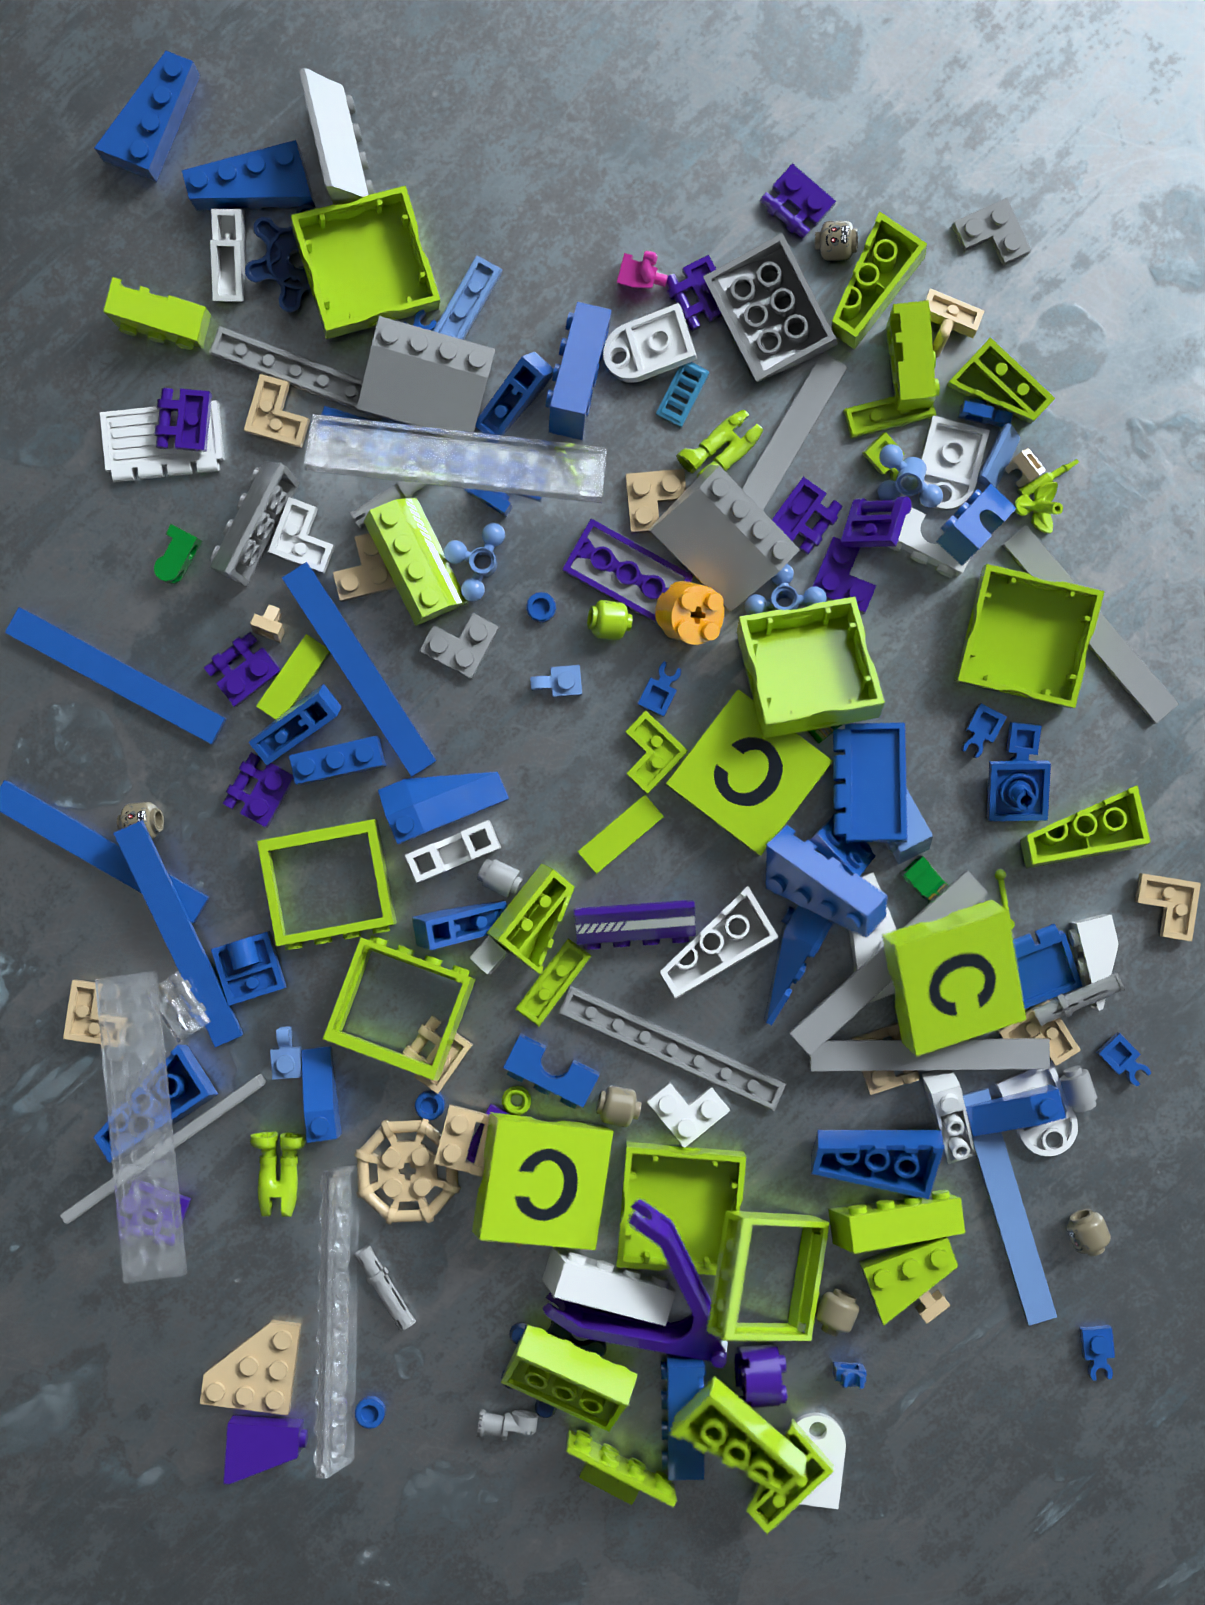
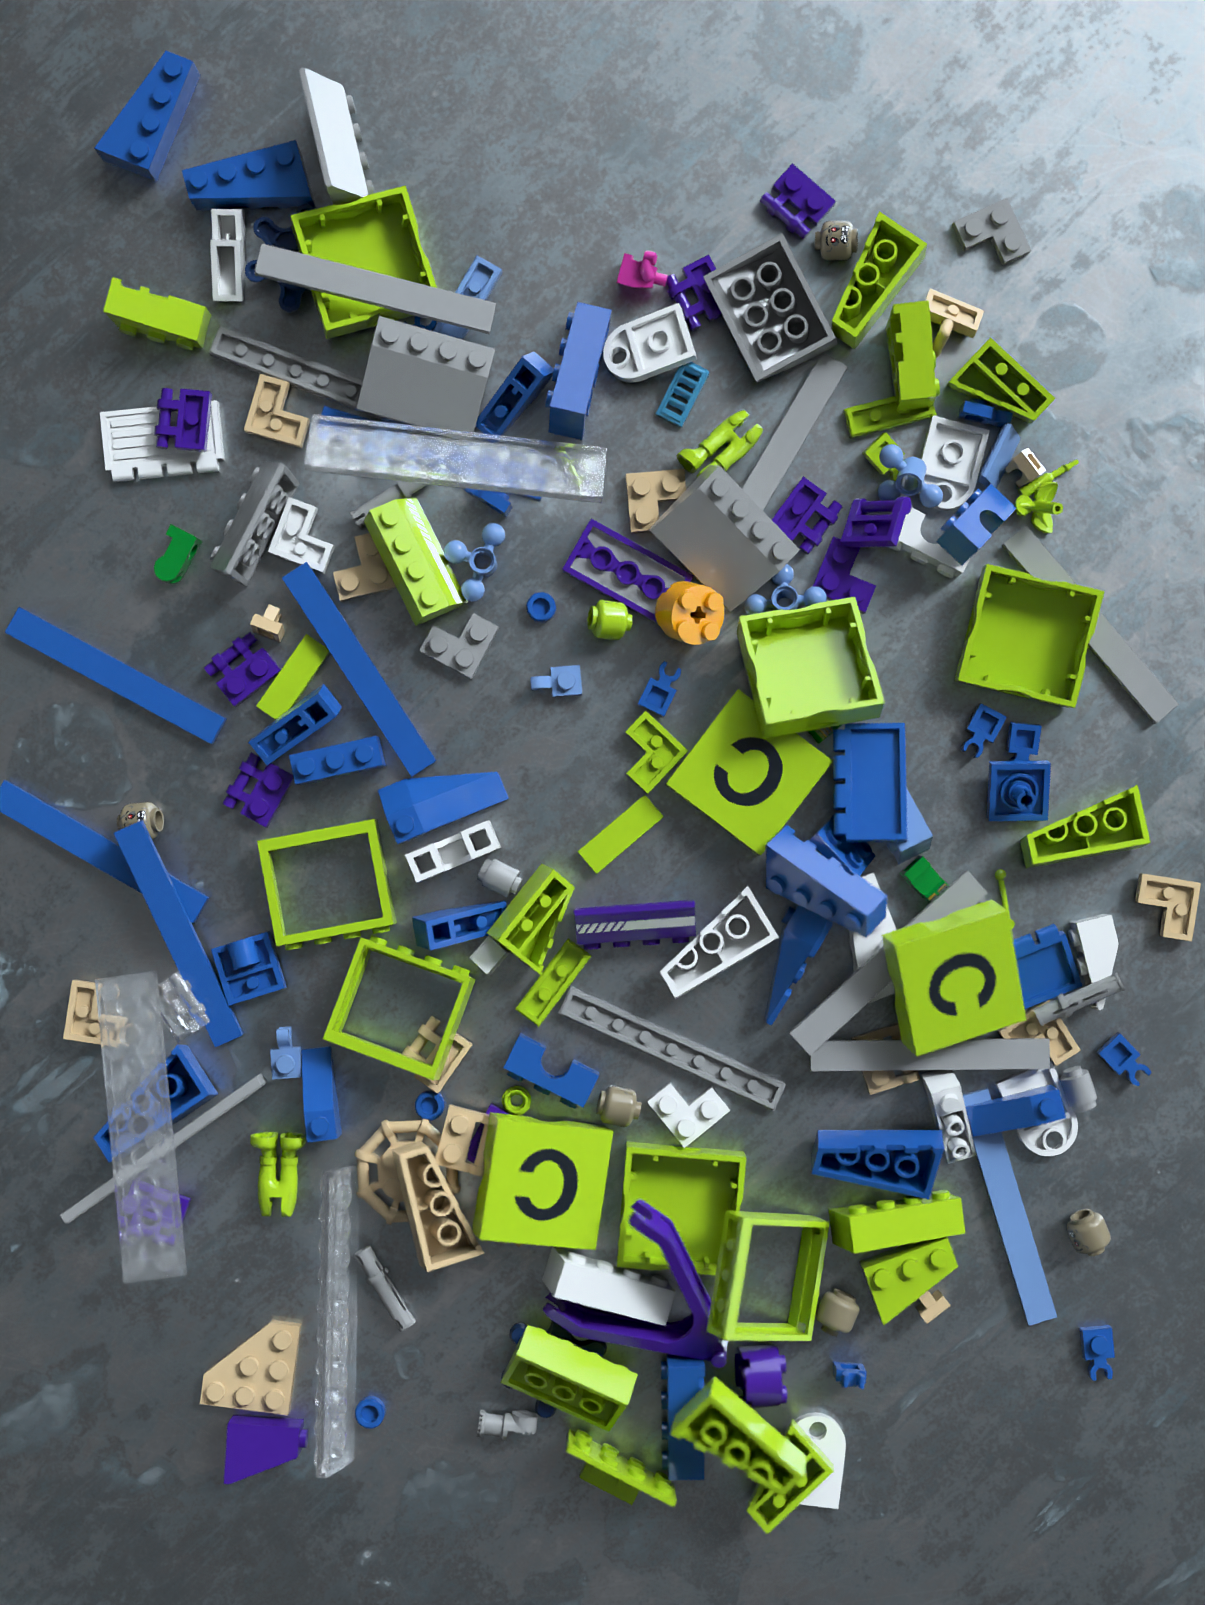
(375, 288): none -> light grey tile
(435, 1219): none -> tan wedge

